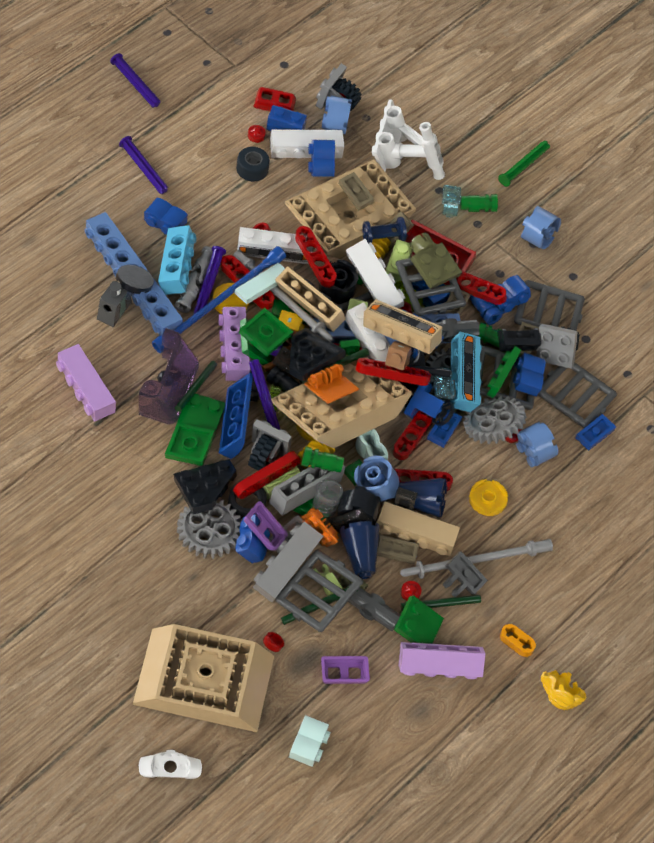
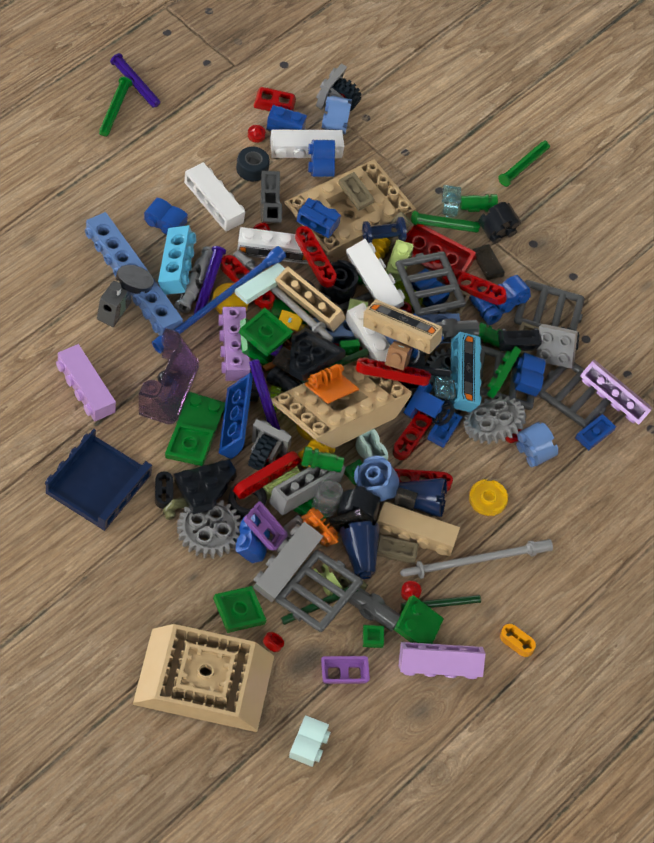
(97, 480): none -> dark blue panel
(124, 84): none -> green axle
(143, 164): dark purple axle -> none
(153, 765): white piece -> none
(168, 490): none -> black beam
(175, 504): none -> olive arm
(195, 387): dark green bar -> none
(214, 196): none -> white brick
(239, 609): none -> green plate
(270, 197): none -> dark grey arch
(318, 217): none -> blue brick
(373, 636): none -> green plate
(393, 130): white plate -> none
(433, 261): olive plate -> none
(444, 222): none -> green axle
(466, 573): dark grey hinge -> none
(488, 262): none -> clear smoke tile
(499, 222): none -> black brick
(540, 227): medium blue brick -> none
(560, 692): yellow hair -> none
(615, 391): none -> lavender brick

